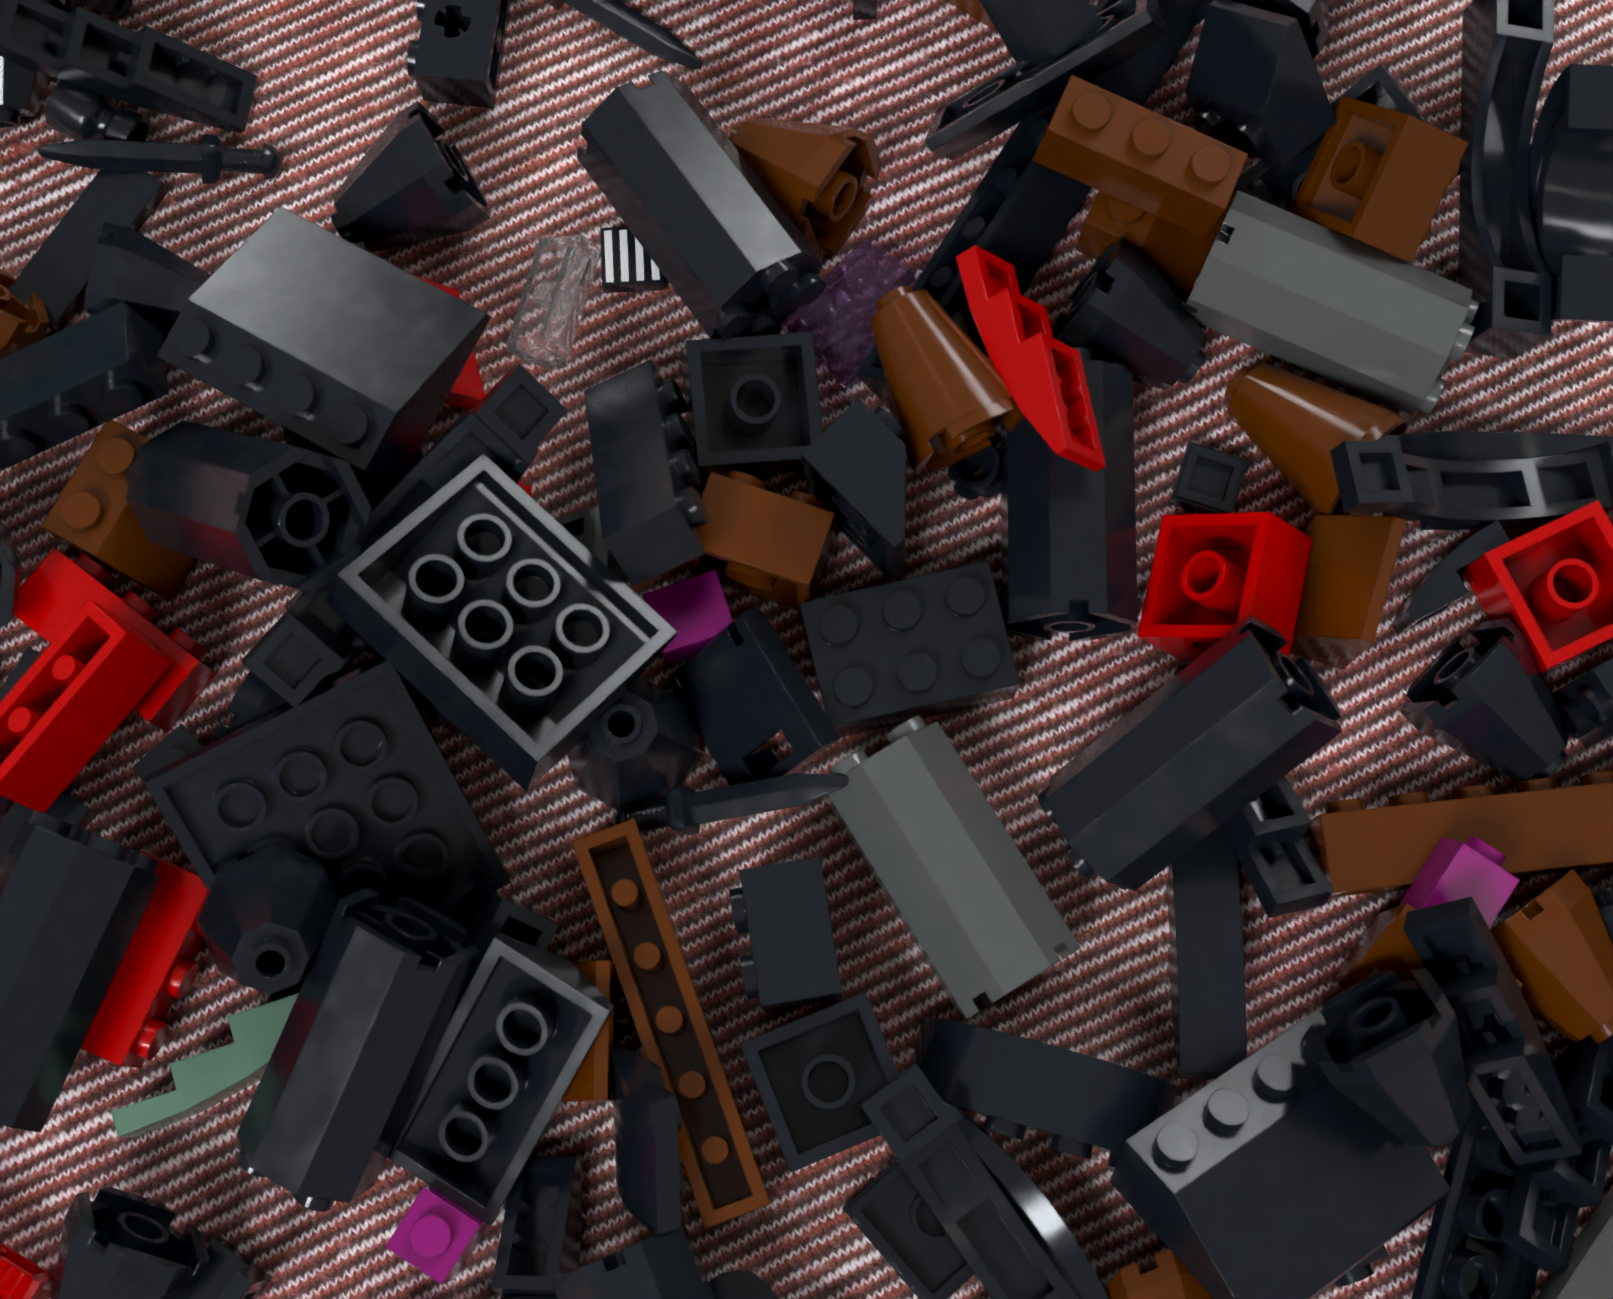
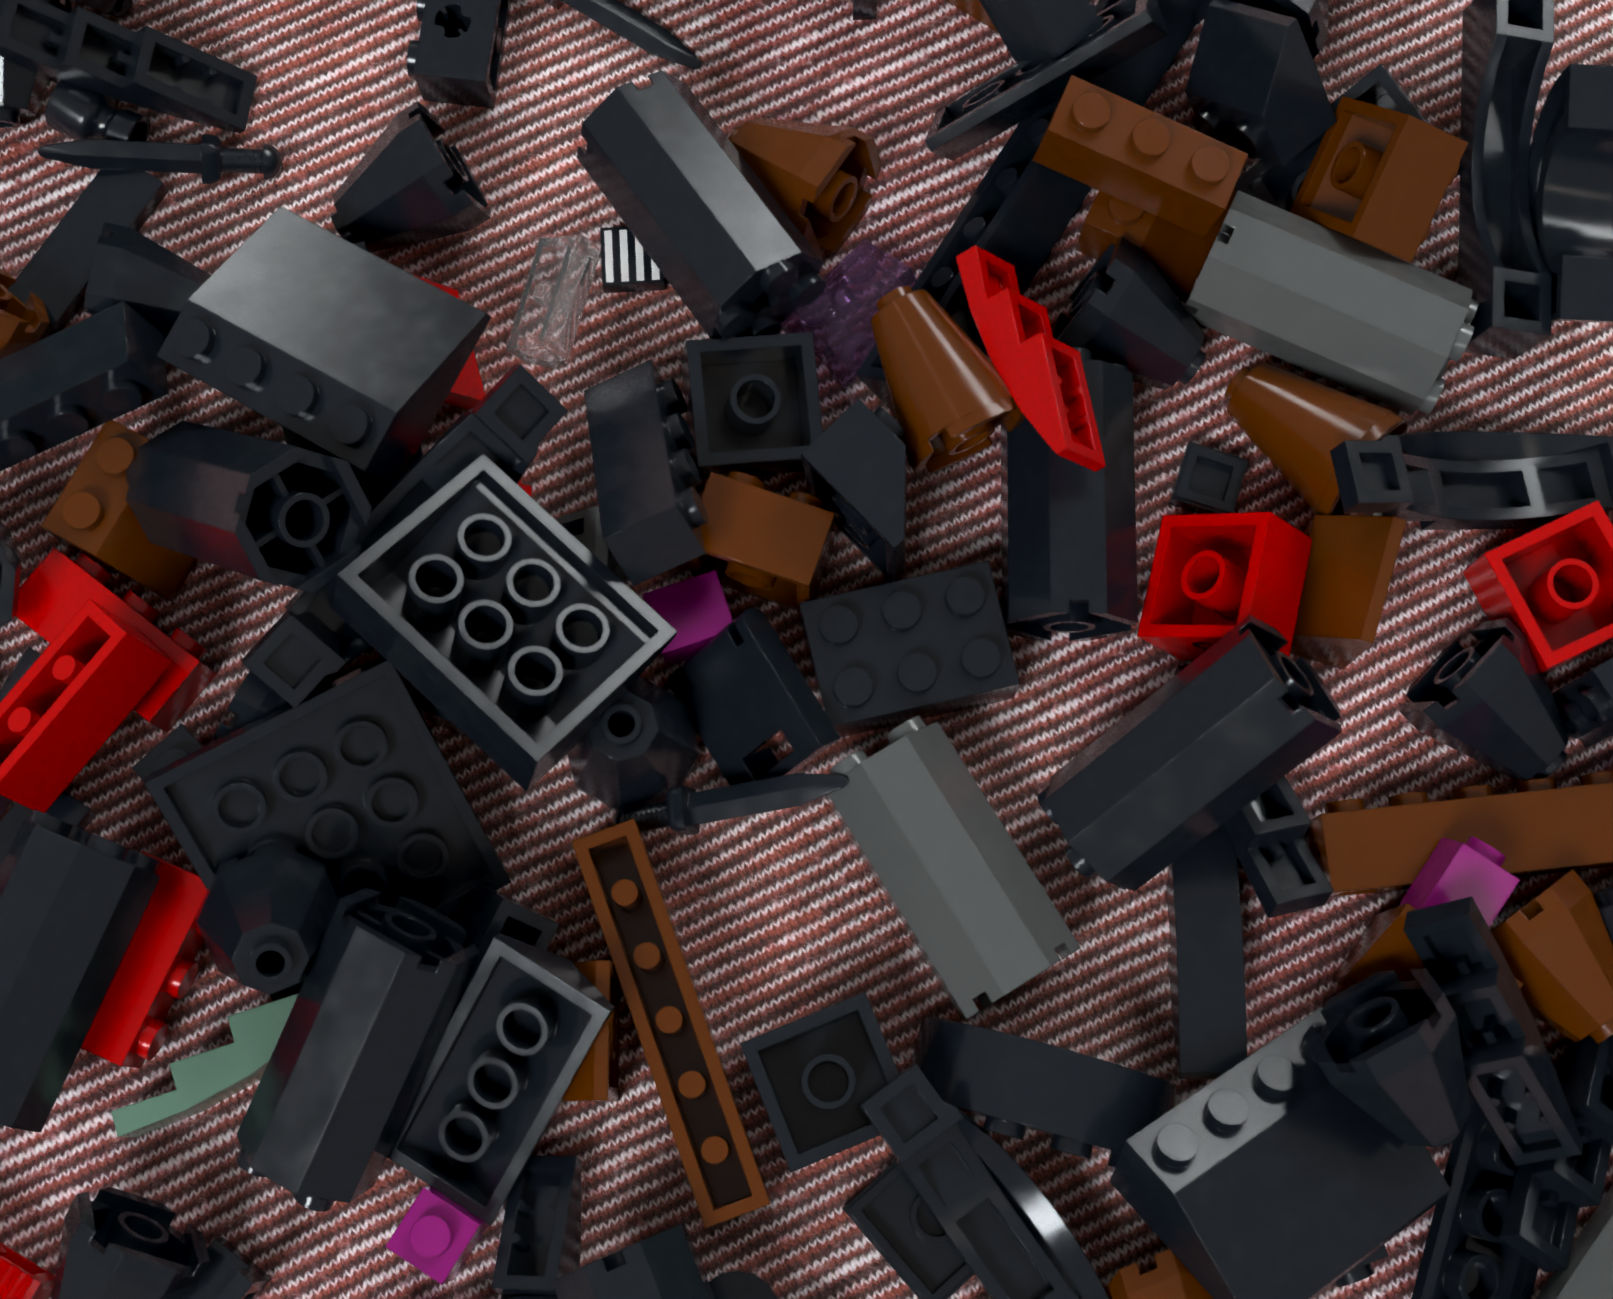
(646, 1142): black slope -> none
(789, 935): black brick -> none
(973, 486): black plate -> none
(1443, 585): black slope -> none

